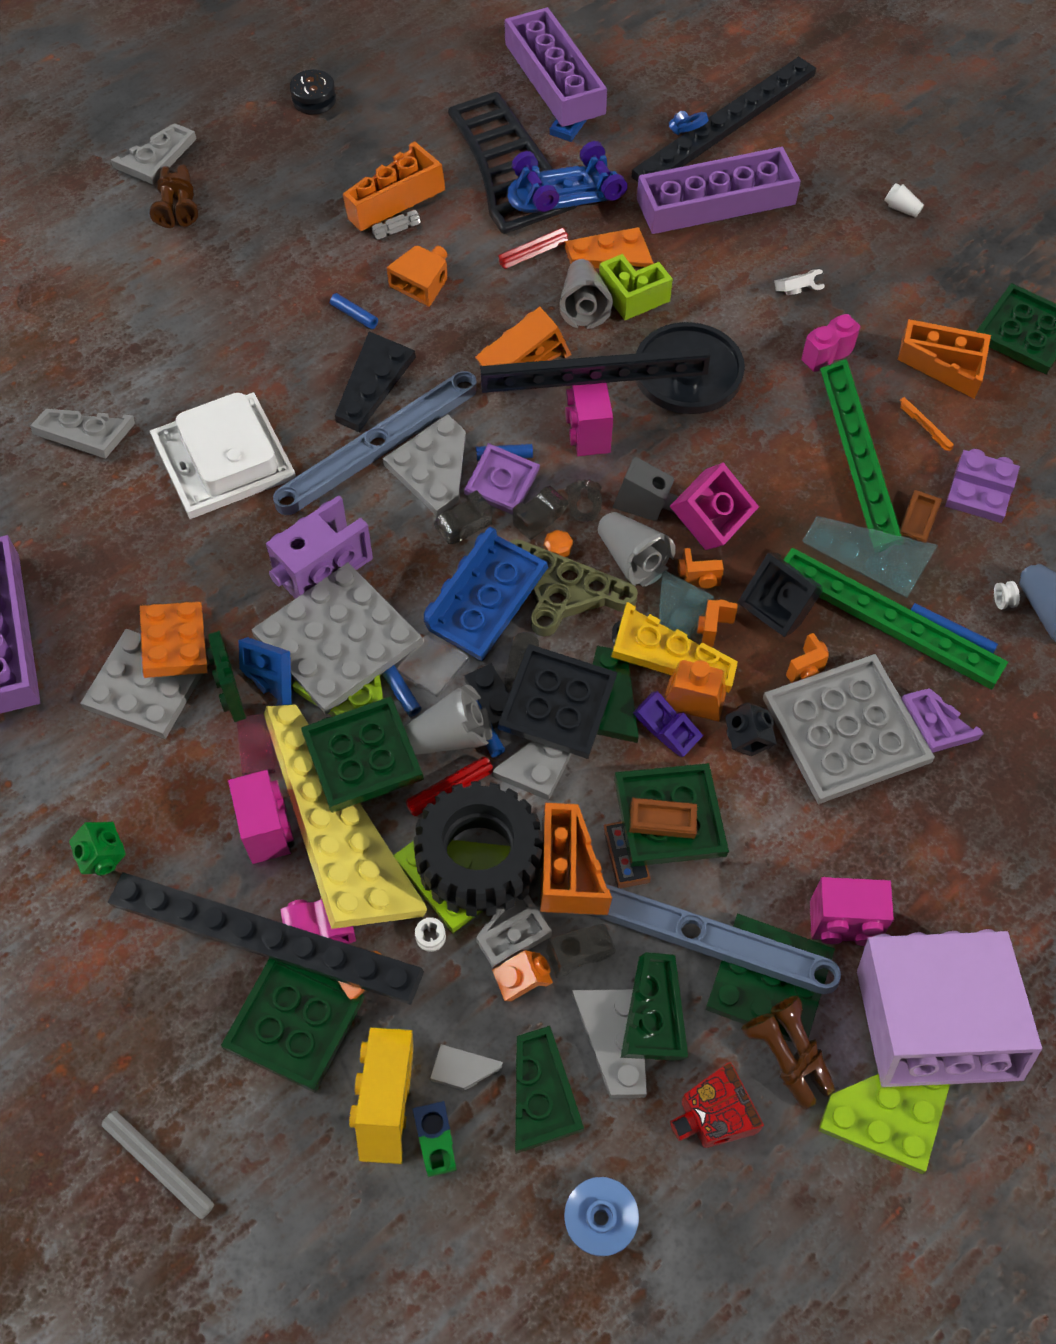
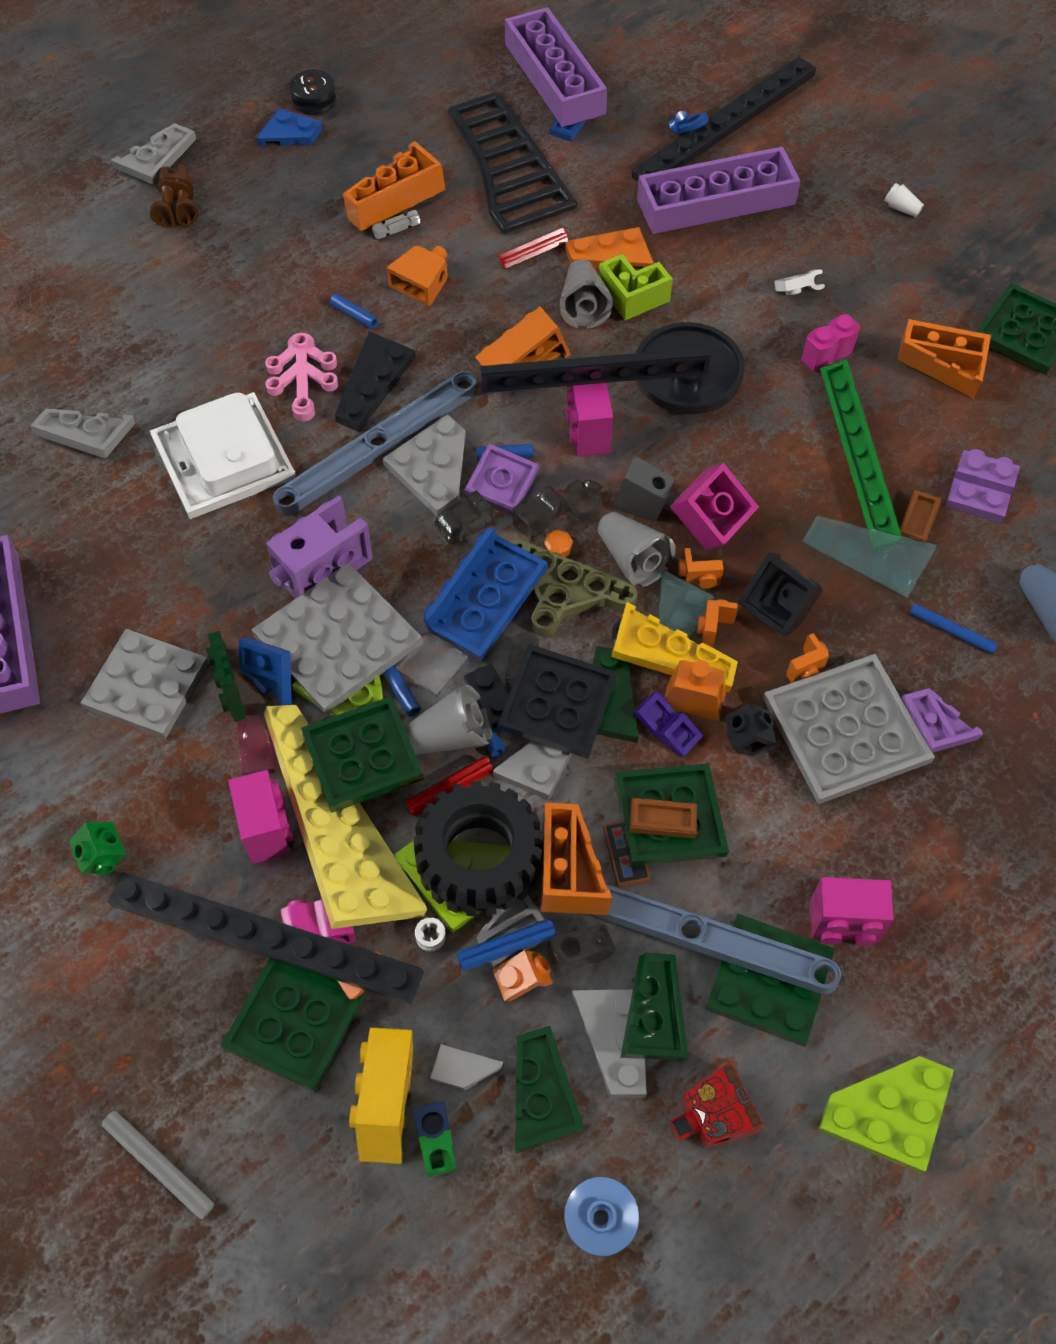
(172, 639): orange plate -> none
(290, 129): none -> blue wing
(301, 346): none -> bright pink plant
(506, 944): none -> blue axle
(564, 187): piece -> none
(806, 1059): reddish brown piece -> none
(901, 622): green plate -> none
(936, 434): orange piece -> none
(947, 1009): lavender brick -> none
(1006, 595): white bush -> none

